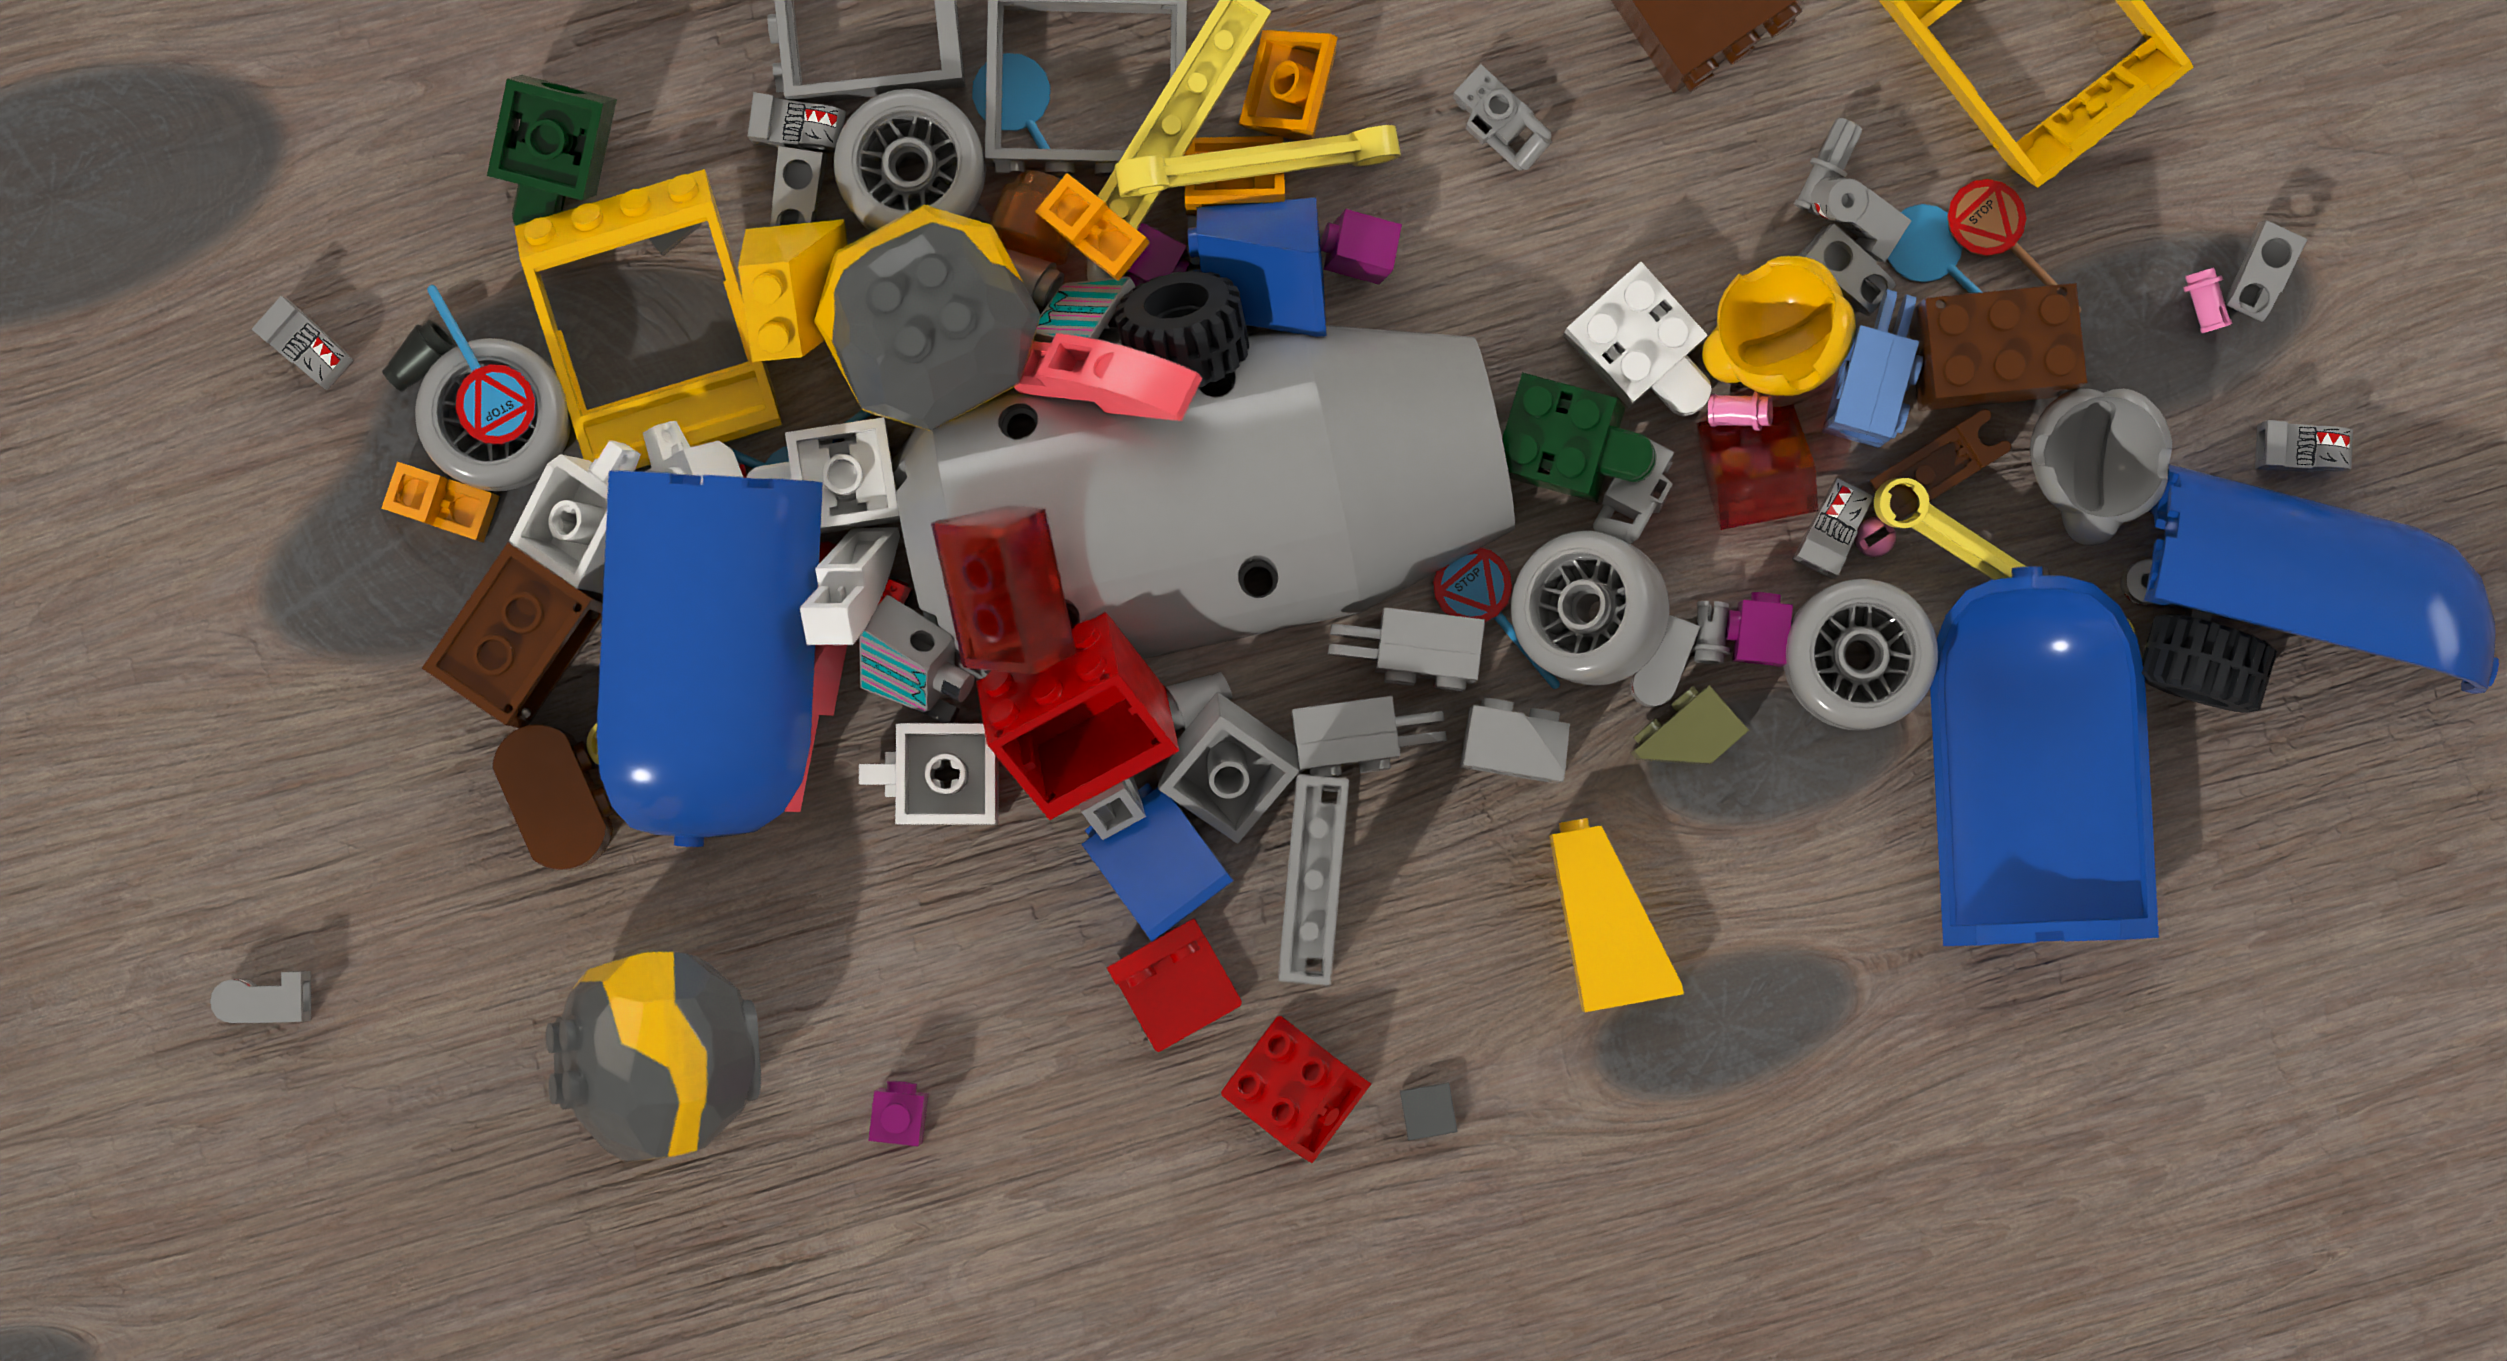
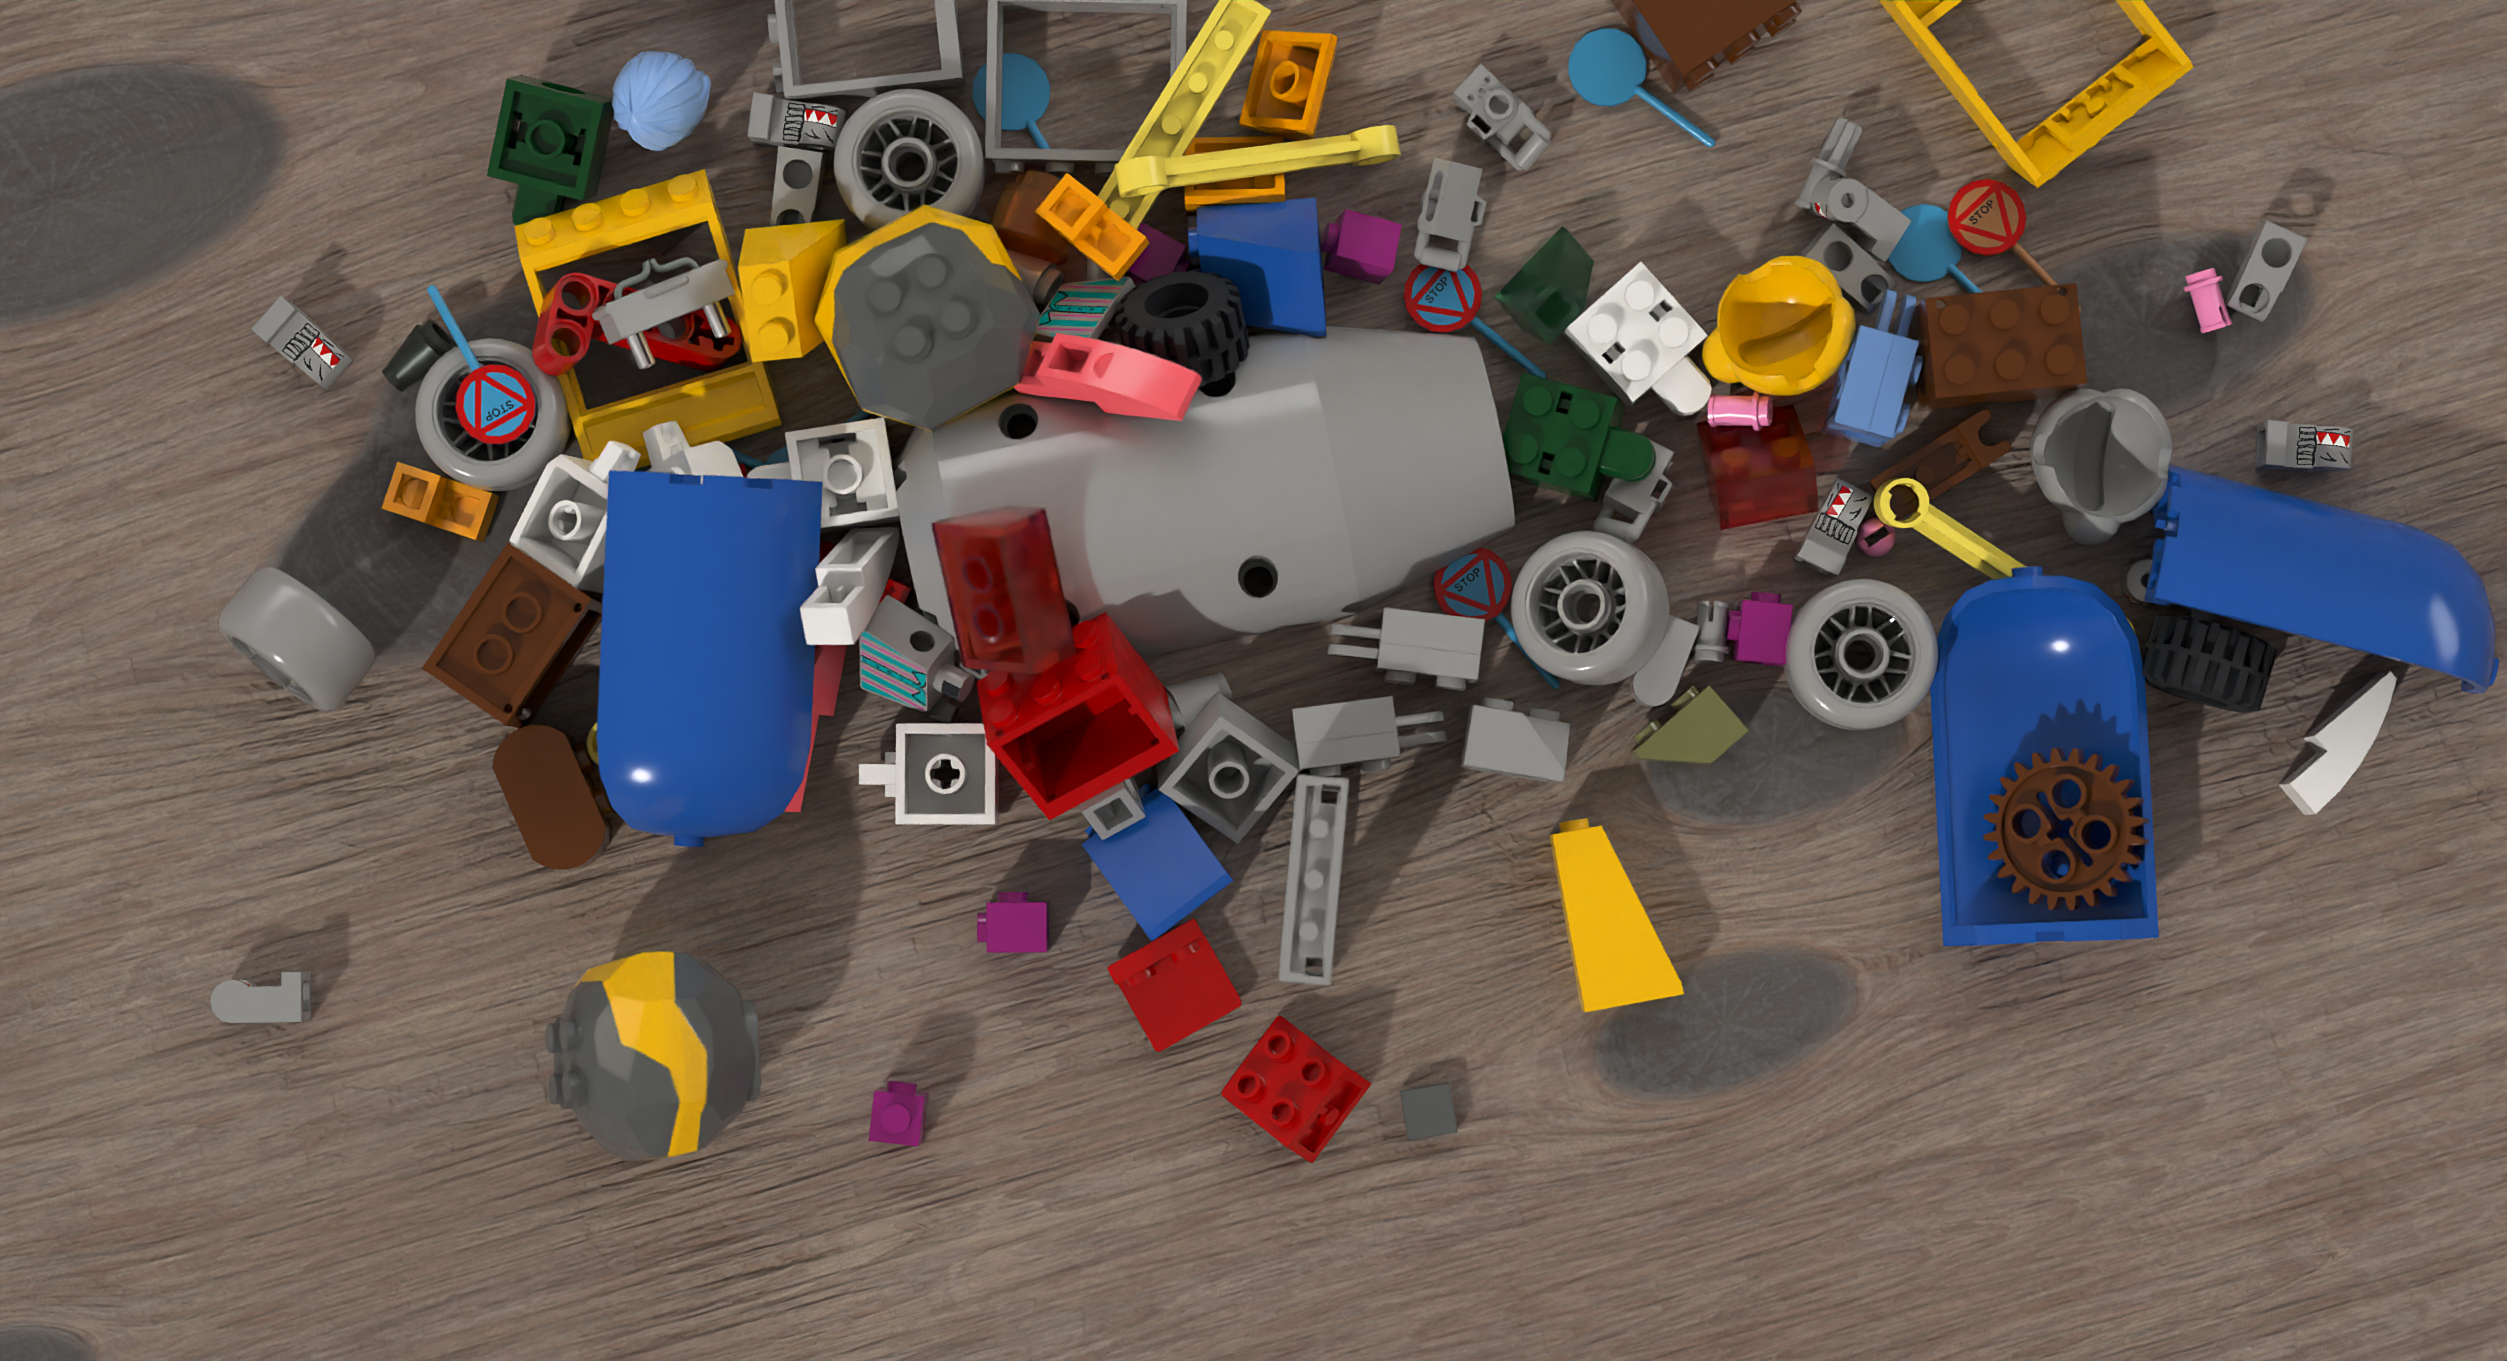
(296, 638): none -> light grey wheel
(578, 327): none -> red beam
(660, 98): none -> light blue hair
(664, 302): none -> light grey piece
(1014, 924): none -> magenta brick
(1448, 302): none -> piece
(1450, 211): none -> light grey piece
(1549, 288): none -> clear green slope
(1609, 71): none -> dark azure piece
(2031, 856): none -> reddish brown gear
(2340, 745): none -> white slope

